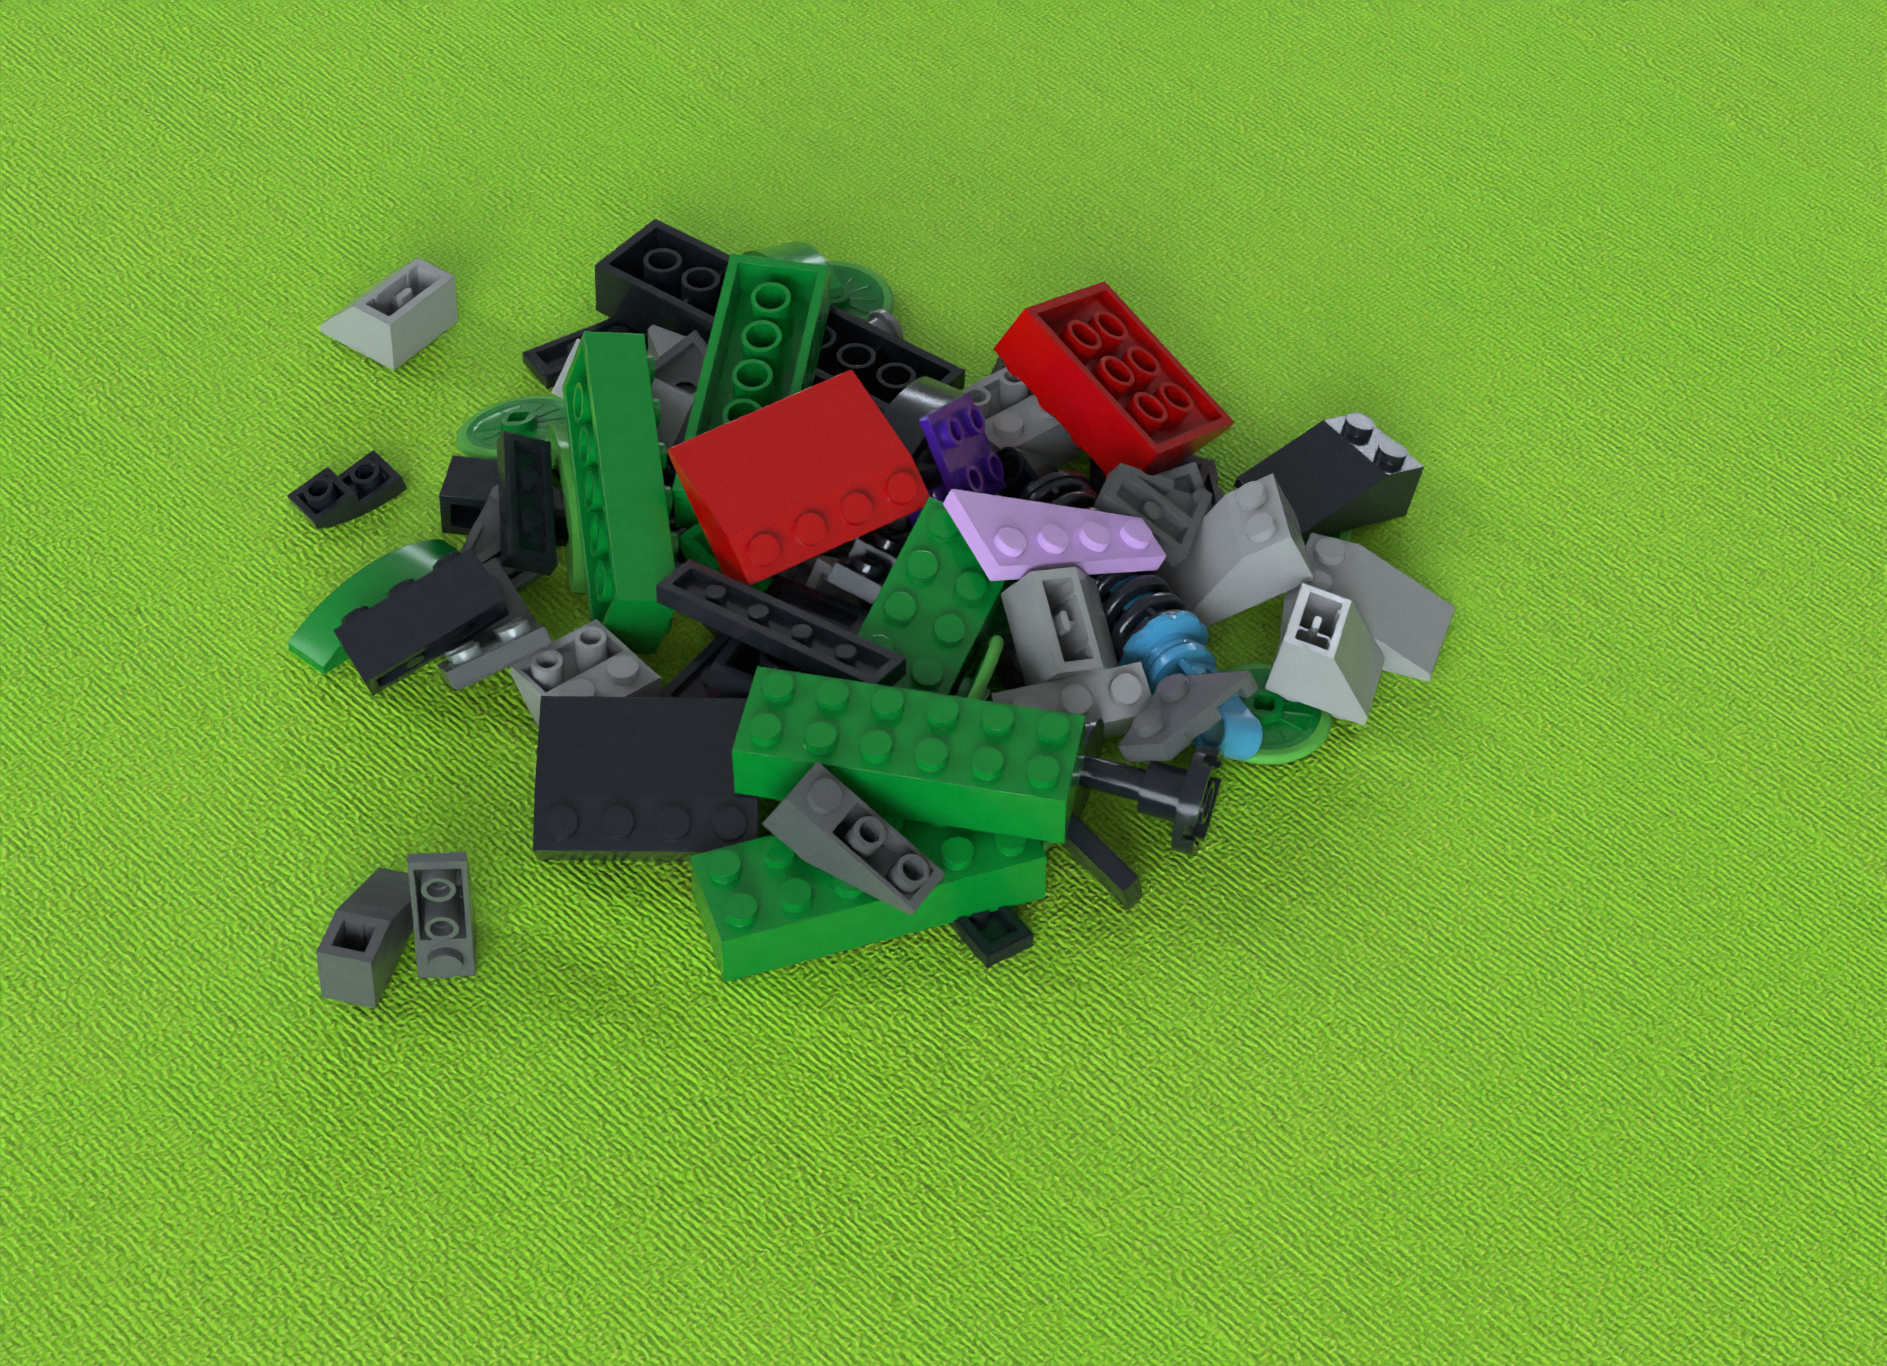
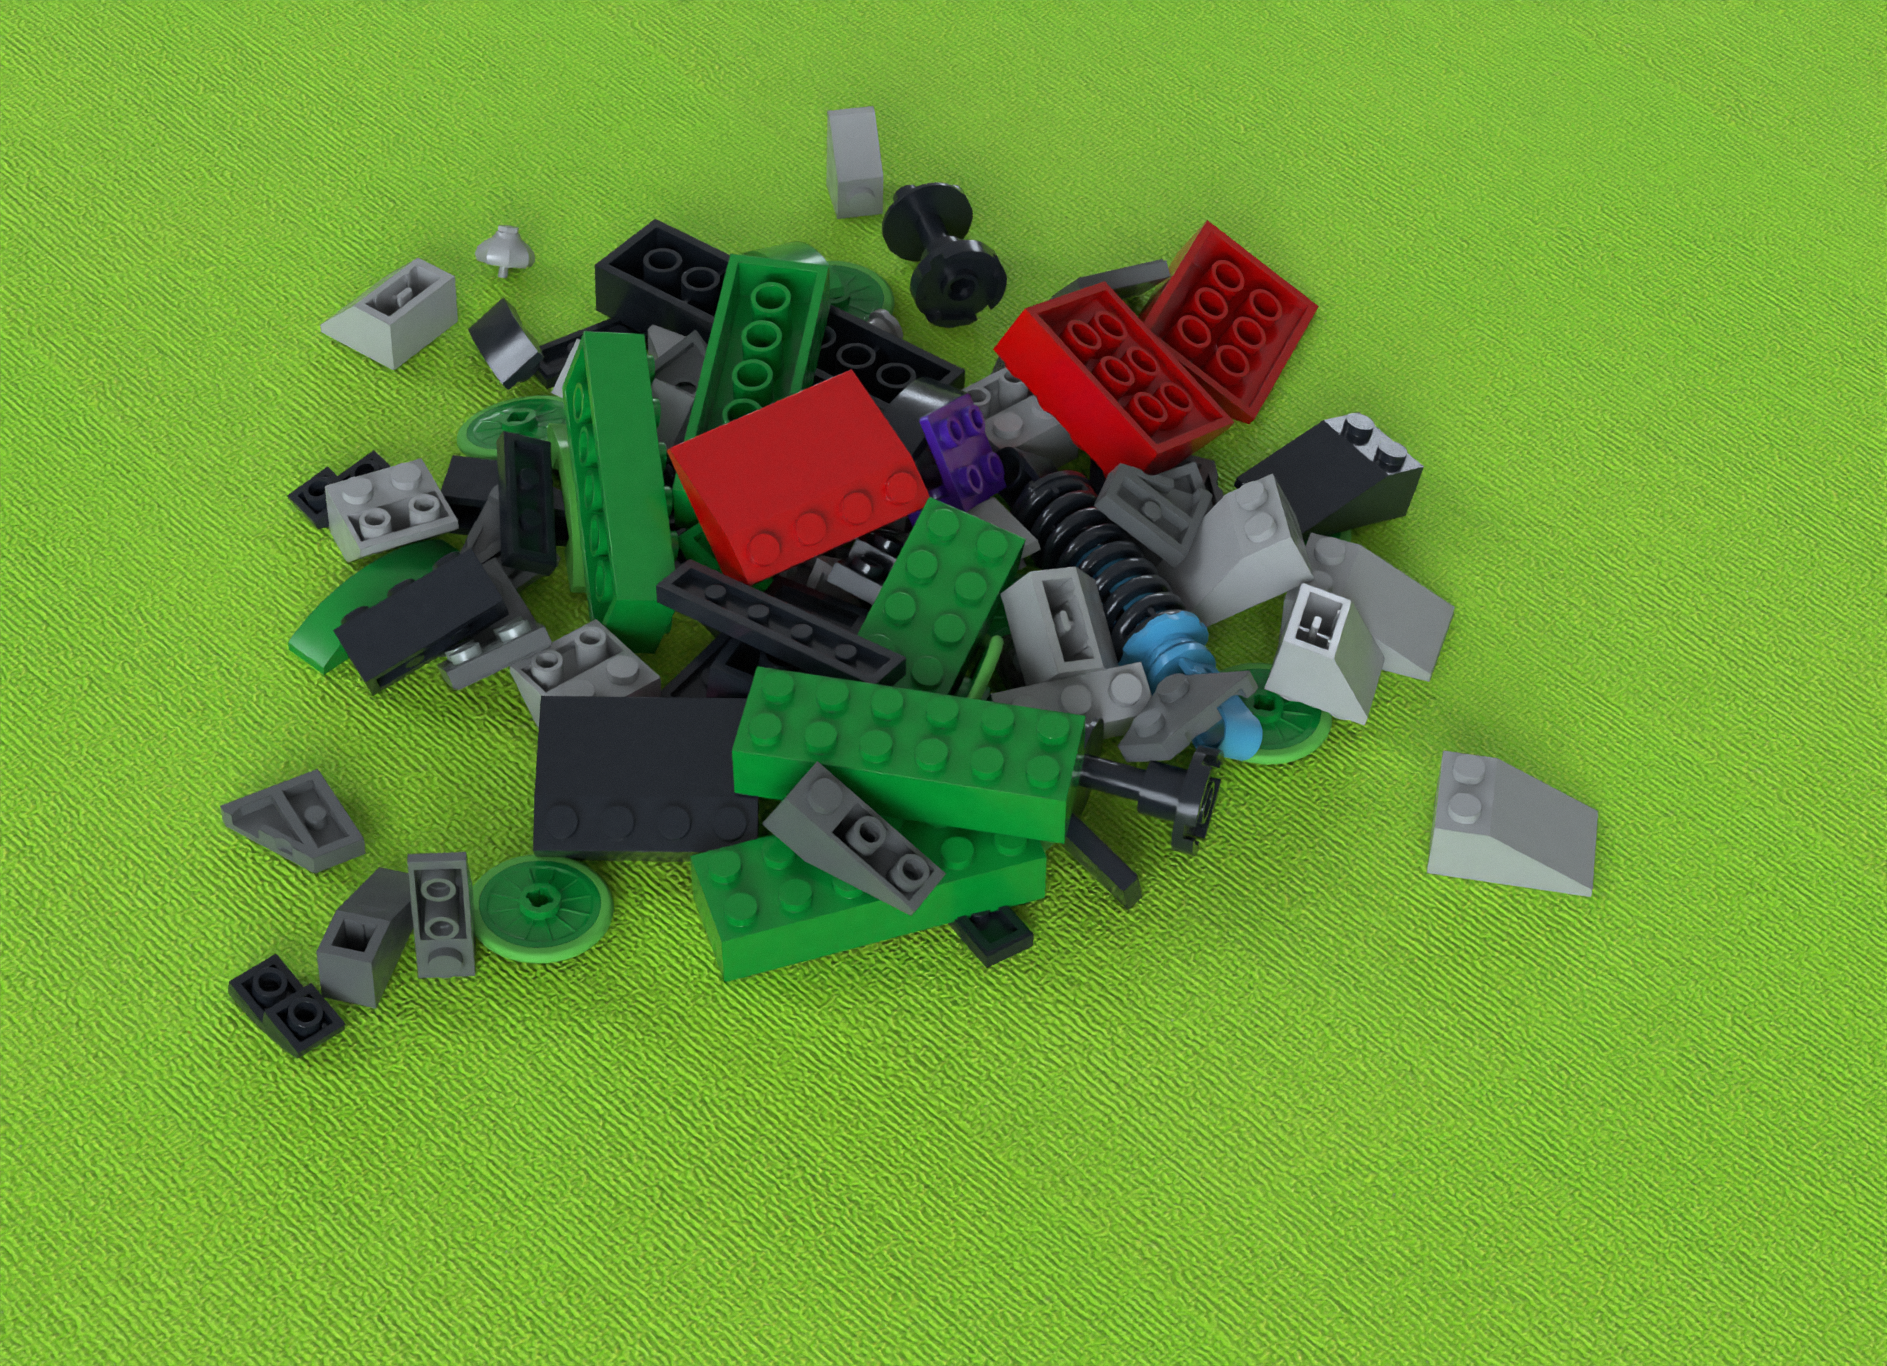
(283, 1008): none -> black slope
(298, 822): none -> dark grey wing
(387, 510): none -> light grey slope
(505, 250): none -> light grey piece
(506, 344): none -> black slope
(541, 909): none -> green wheel
(854, 162): none -> light grey slope
(954, 273): none -> black piece
(1028, 536): lavender wing -> none
(1126, 281): none -> dark grey tile
(1228, 320): none -> red slope
(1509, 828): none -> light grey slope

